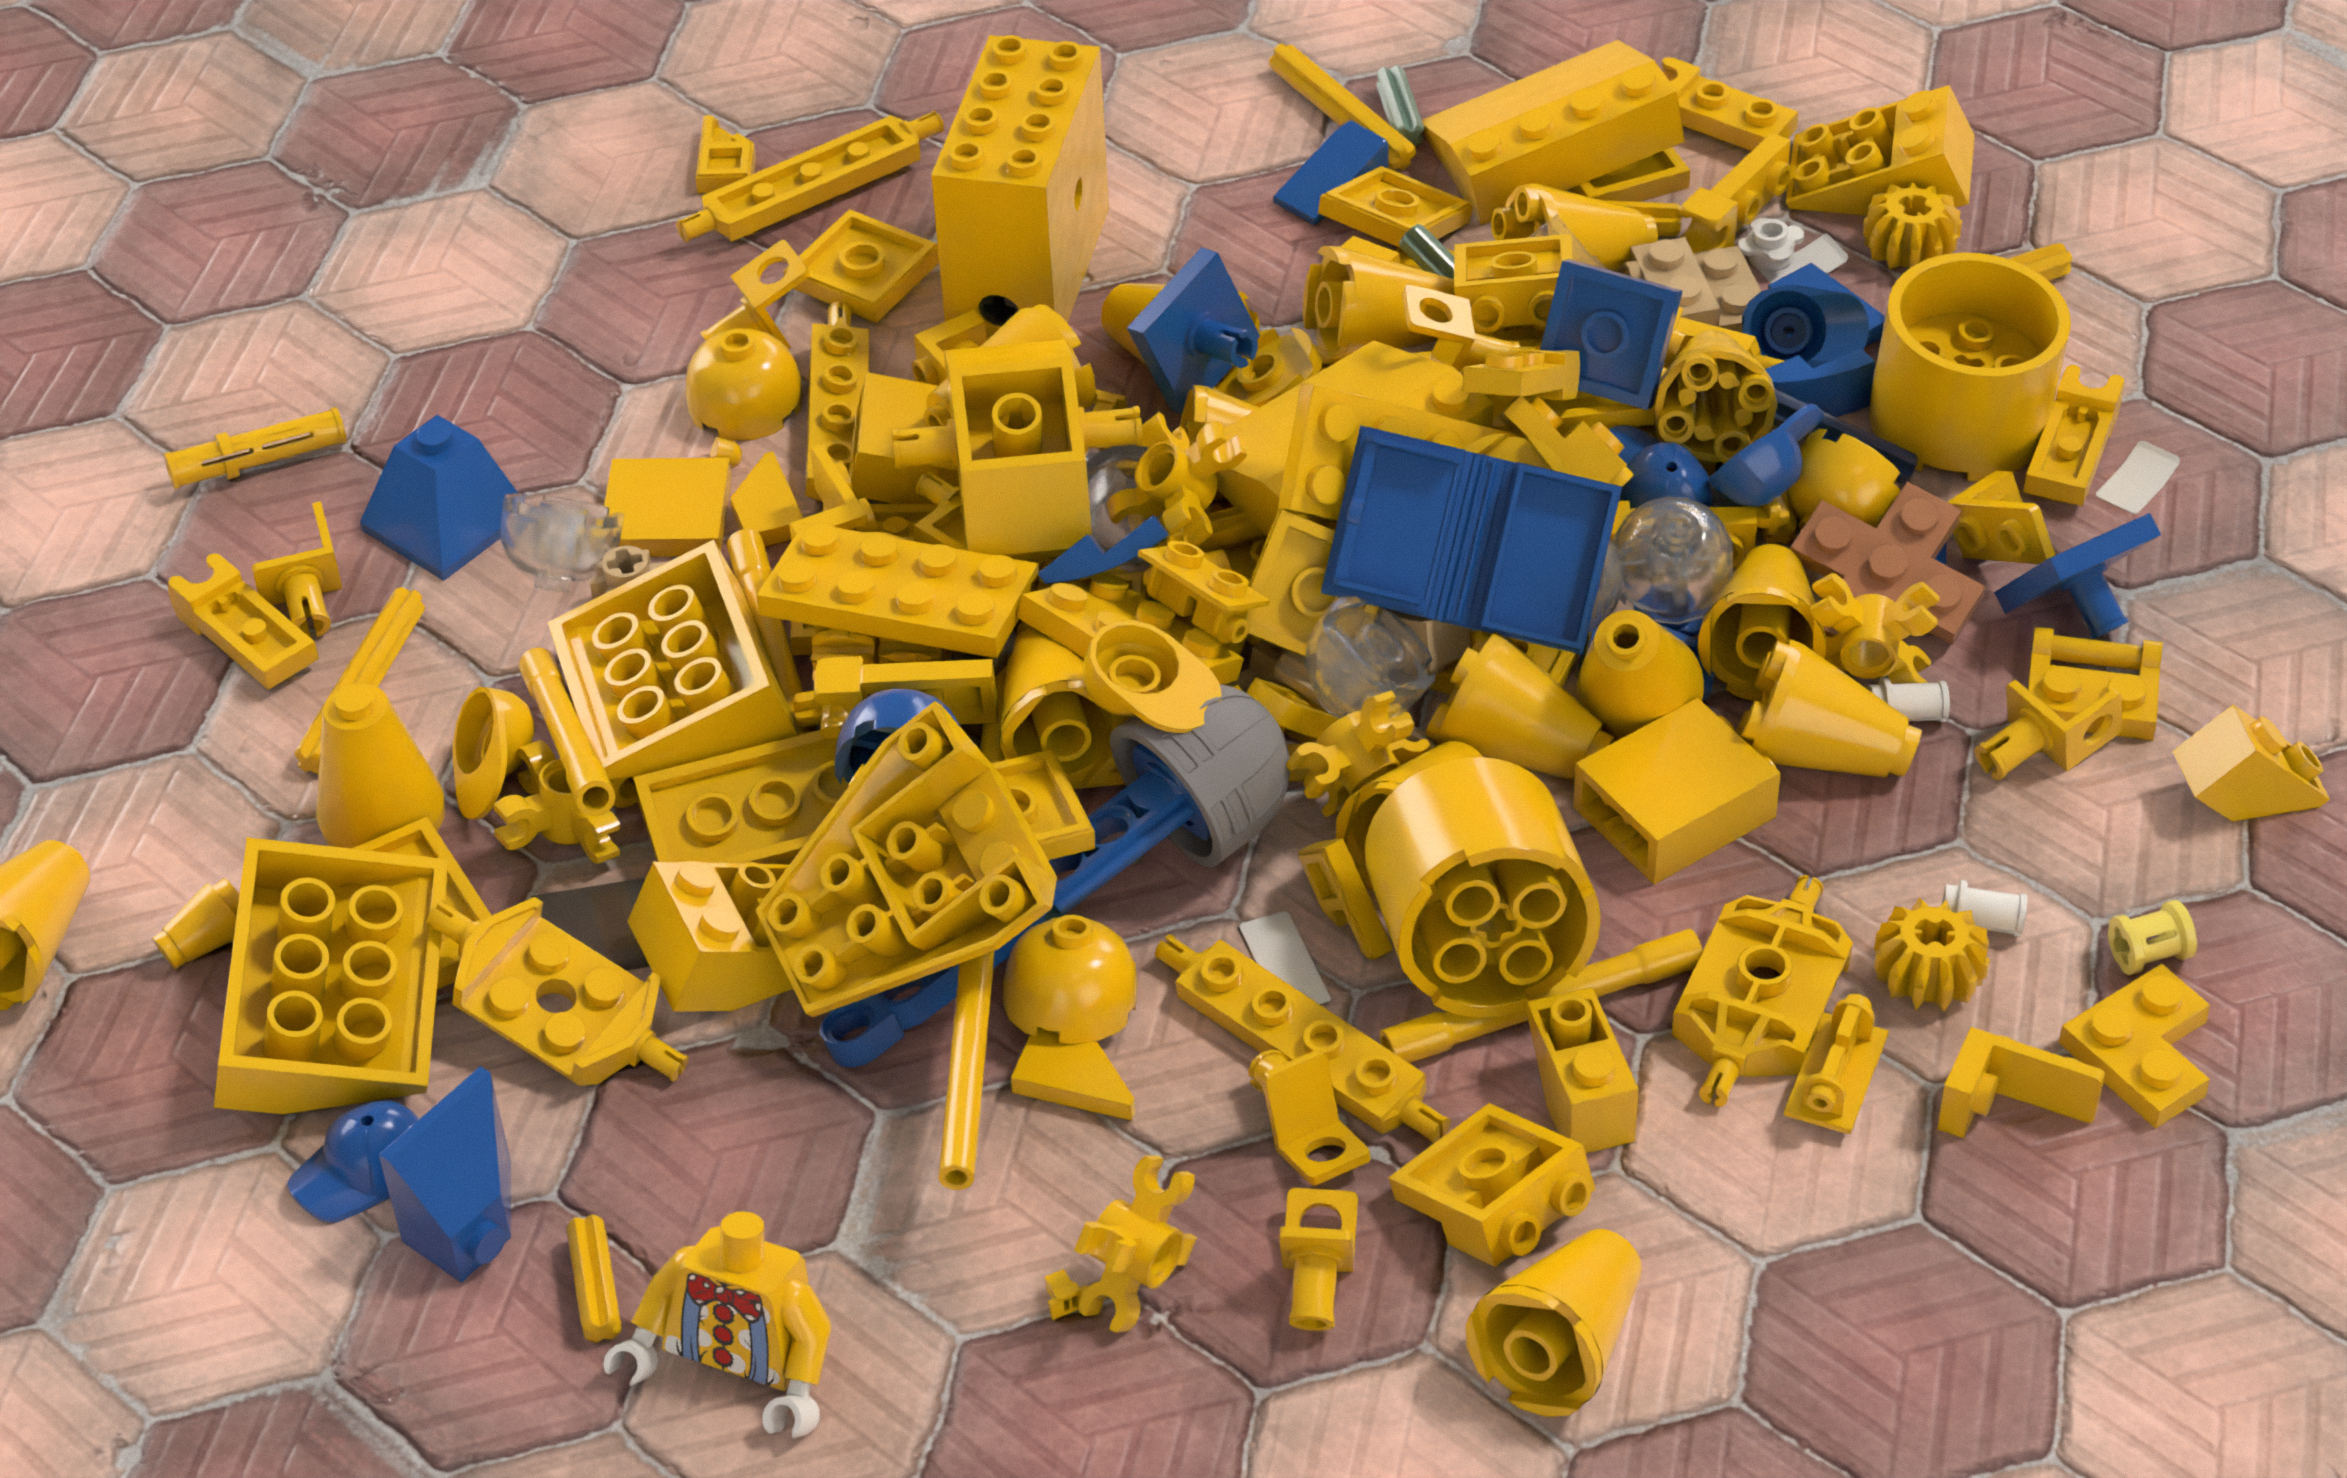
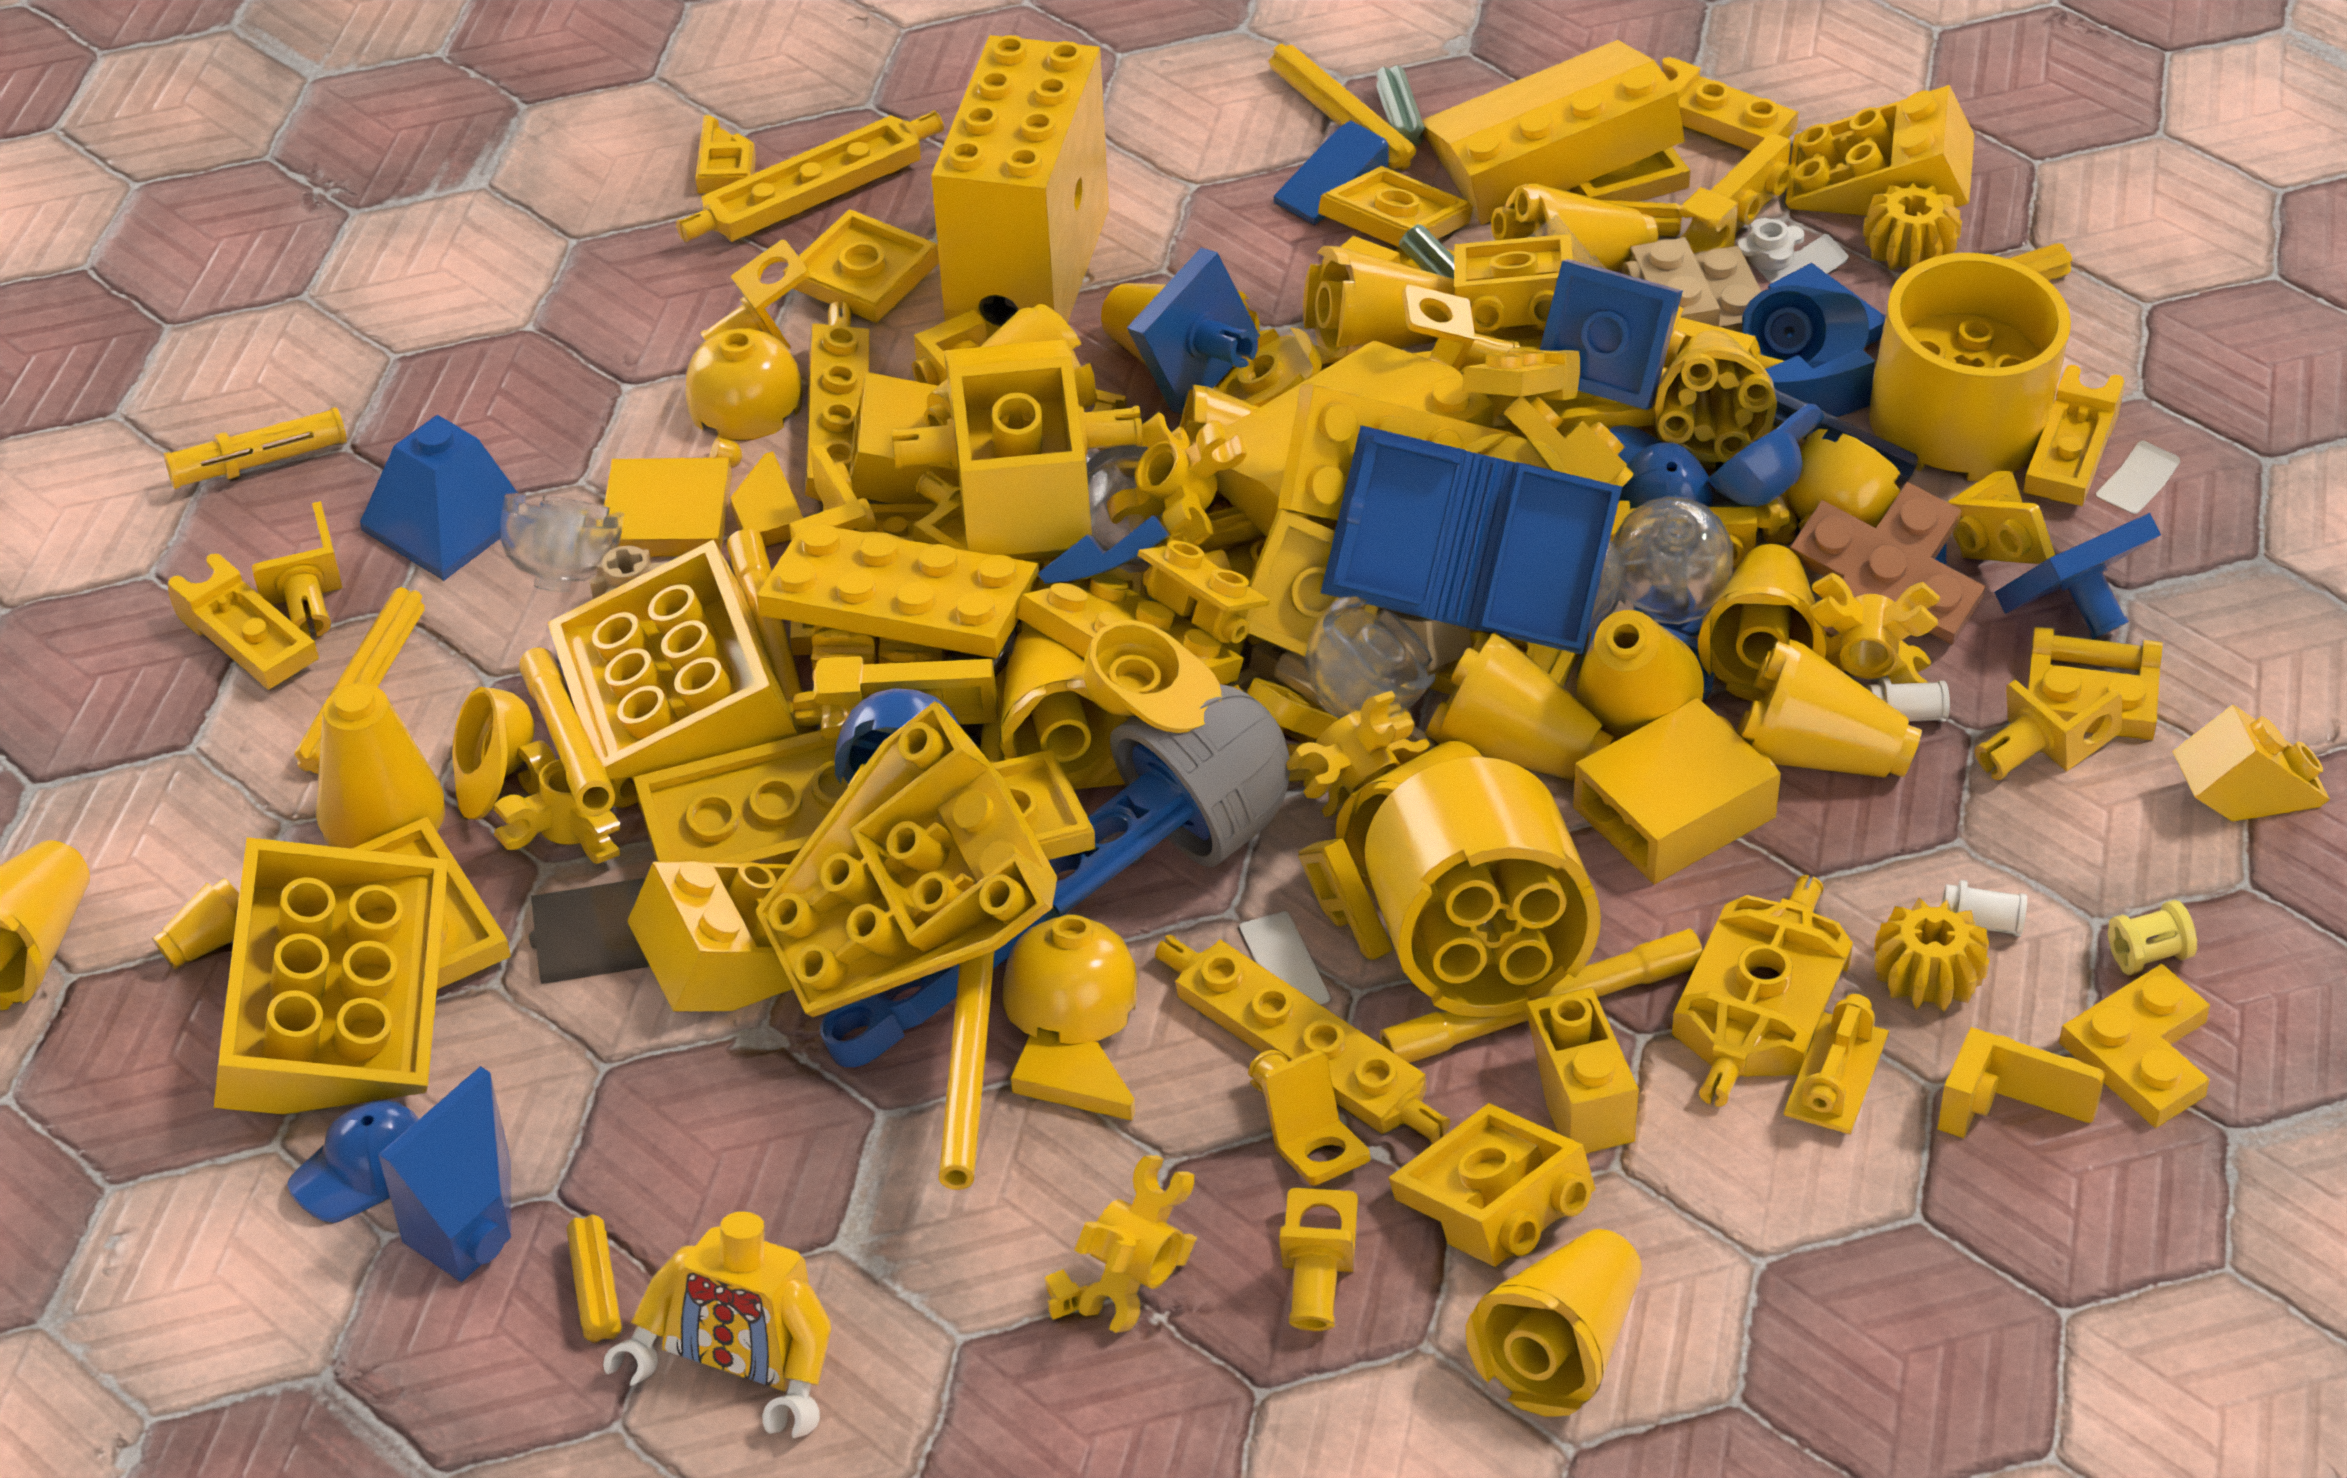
(521, 957): yellow plate -> none

